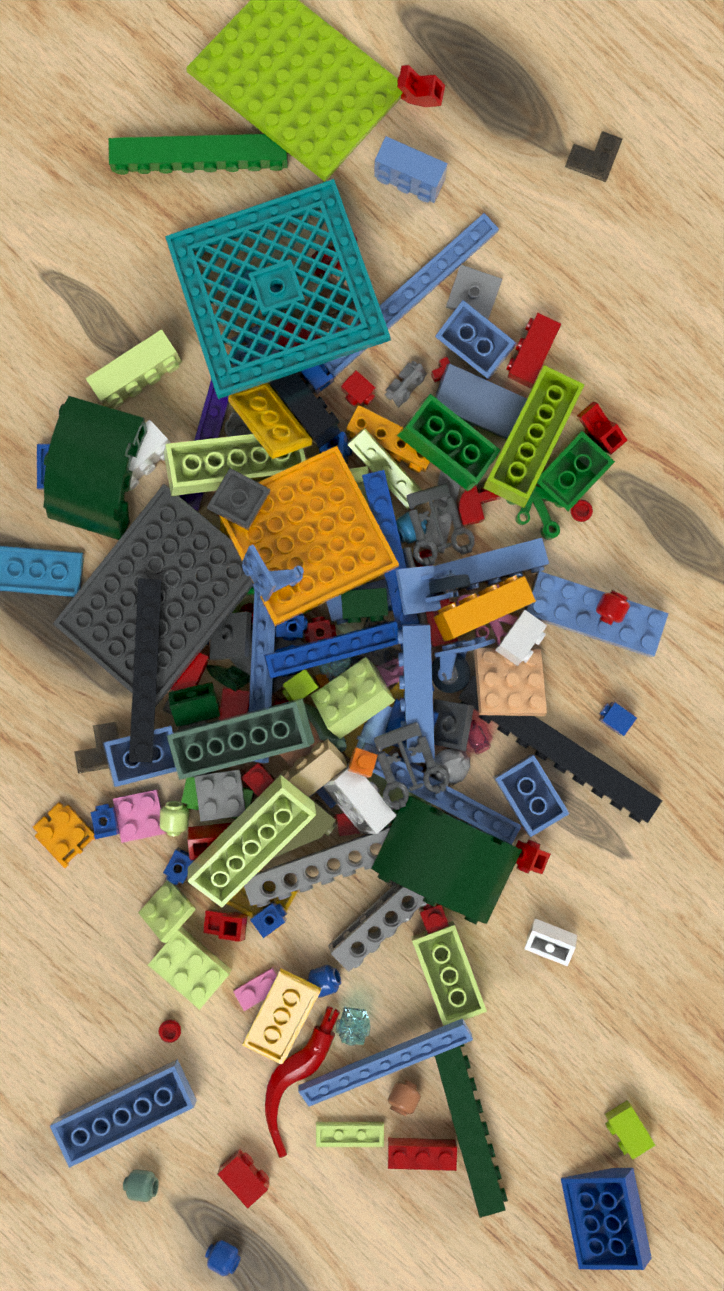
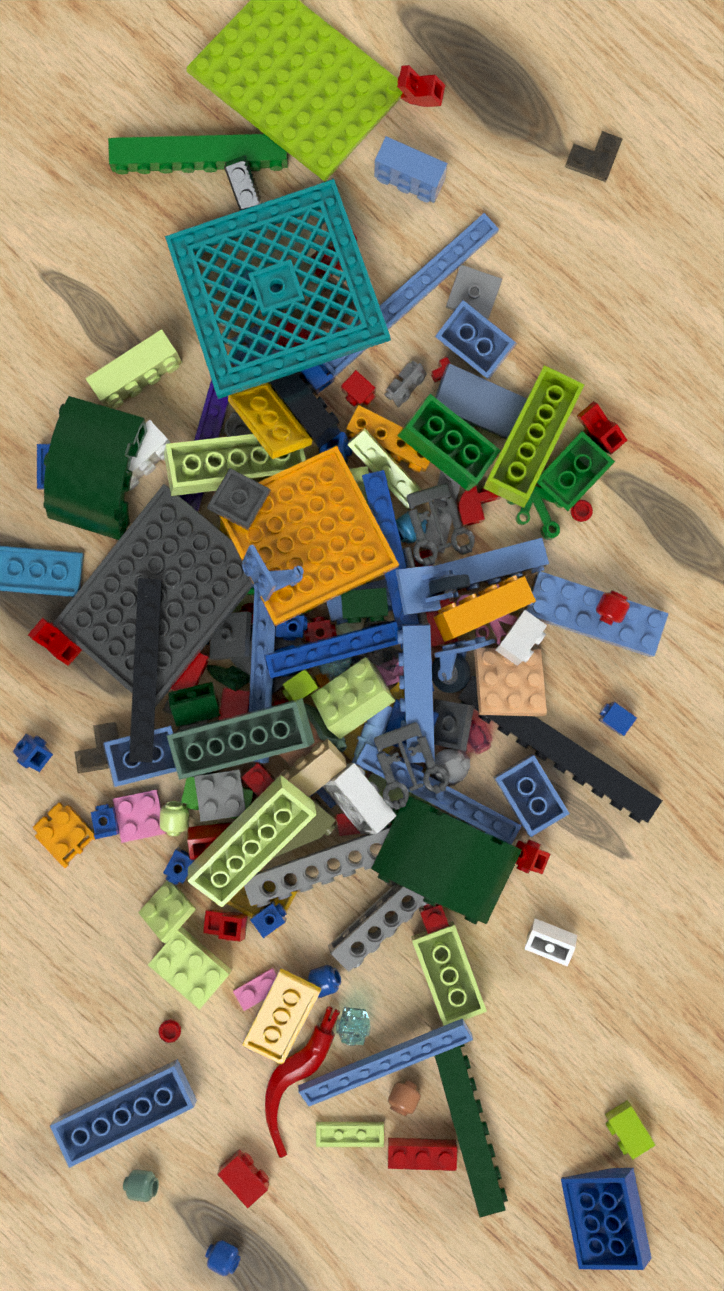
(32, 752): none -> blue brick
(55, 641): none -> red brick
(242, 182): none -> brick
(362, 762): orange plate -> none
(533, 350): red brick -> none

